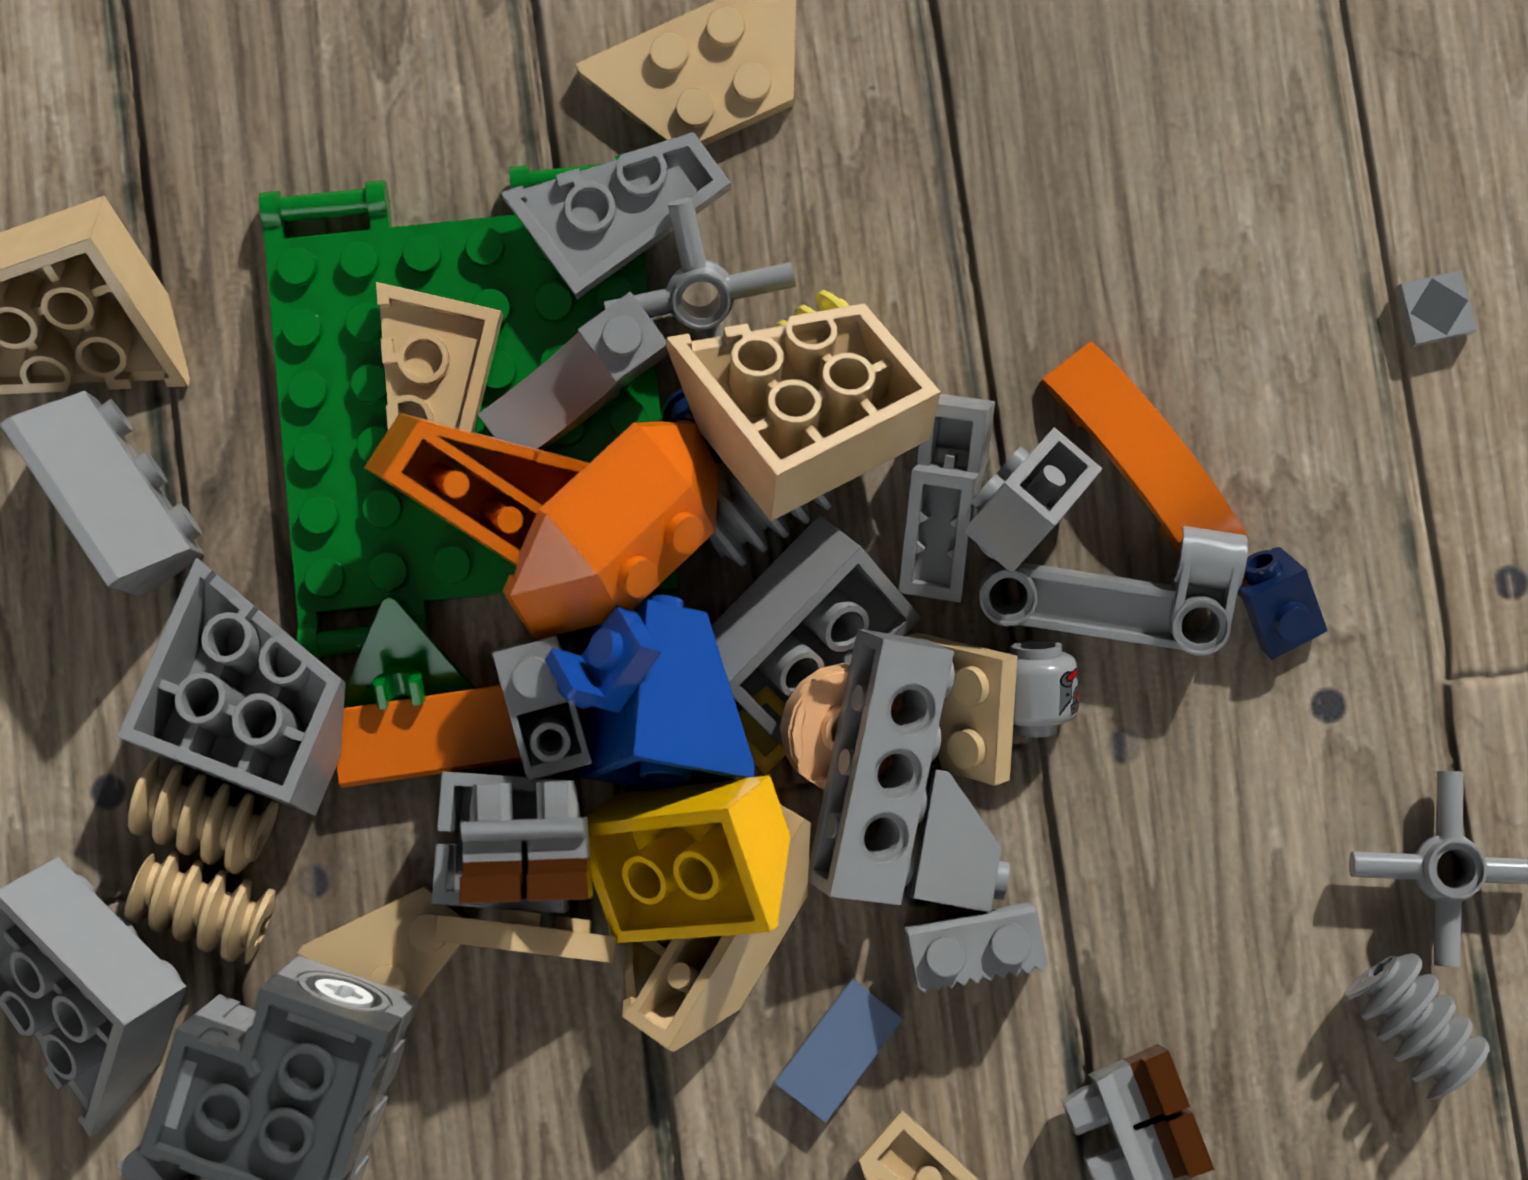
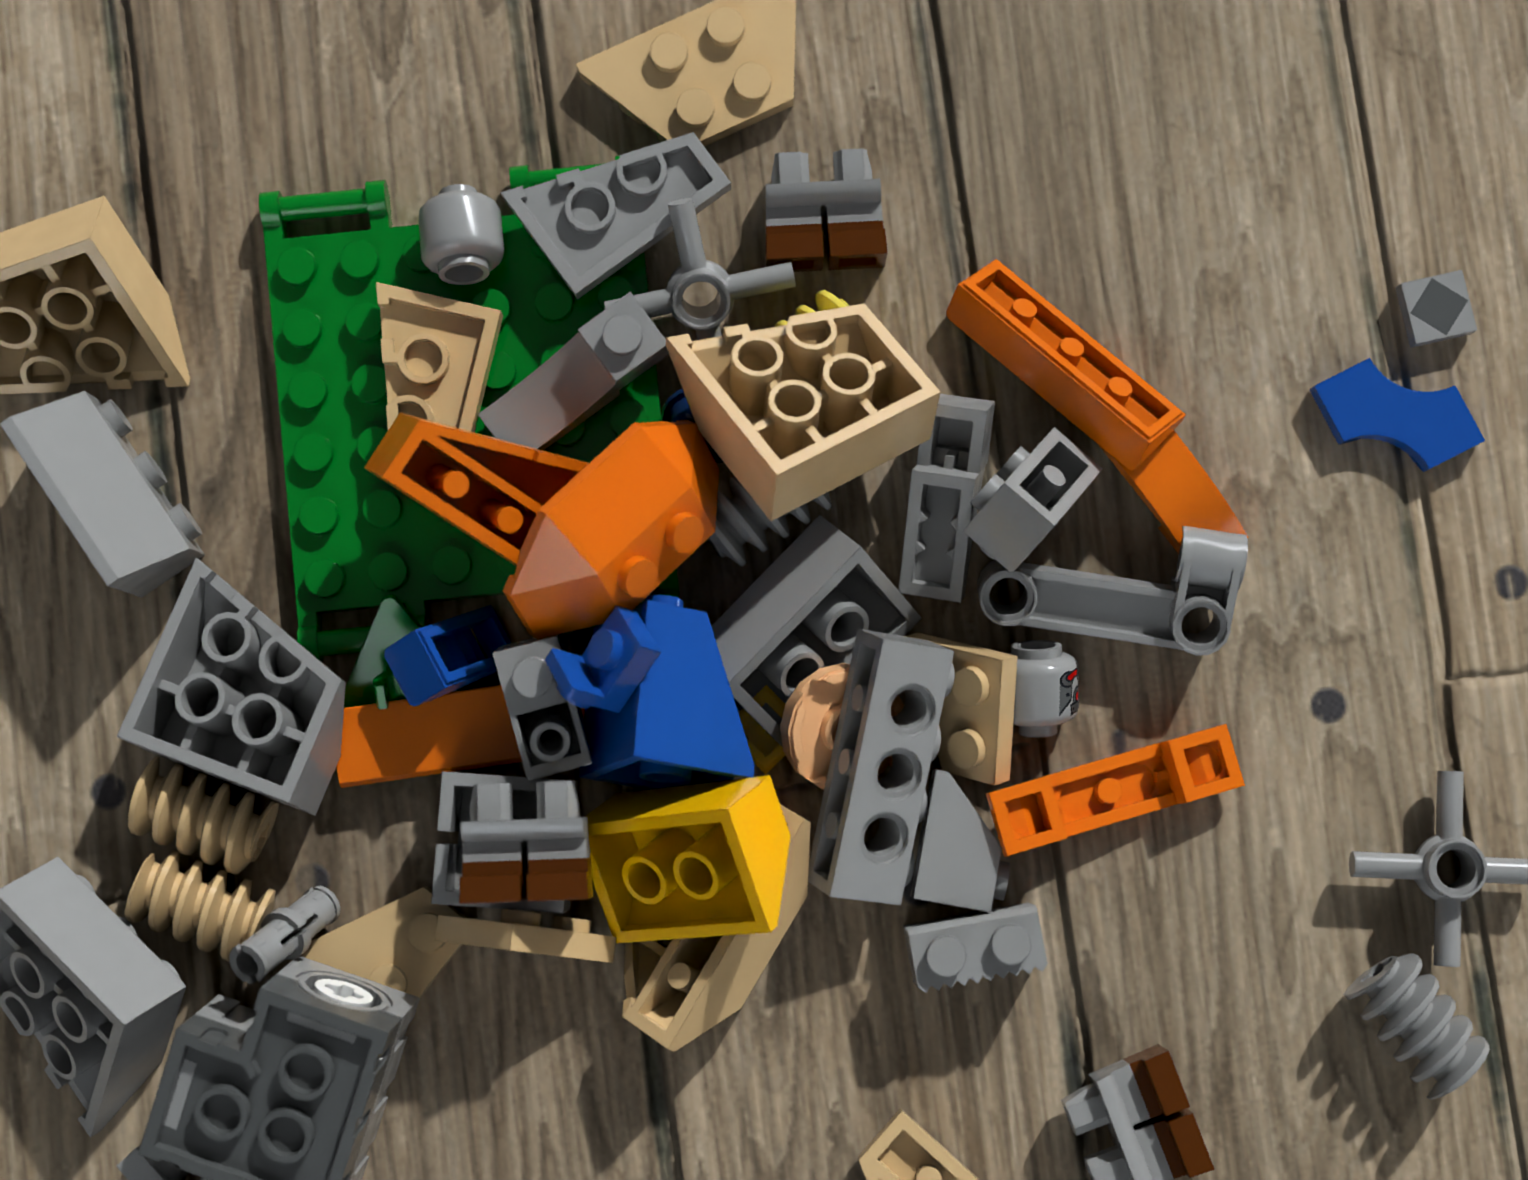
(284, 934): none -> light grey pin
(446, 655): none -> blue slope
(461, 235): none -> light grey head
(838, 1050): sand blue tile -> none
(848, 203): none -> hips
(1063, 364): none -> orange slope
(1114, 789): none -> orange slope
(1280, 602): dark blue bracket -> none
(1422, 424): none -> blue tile

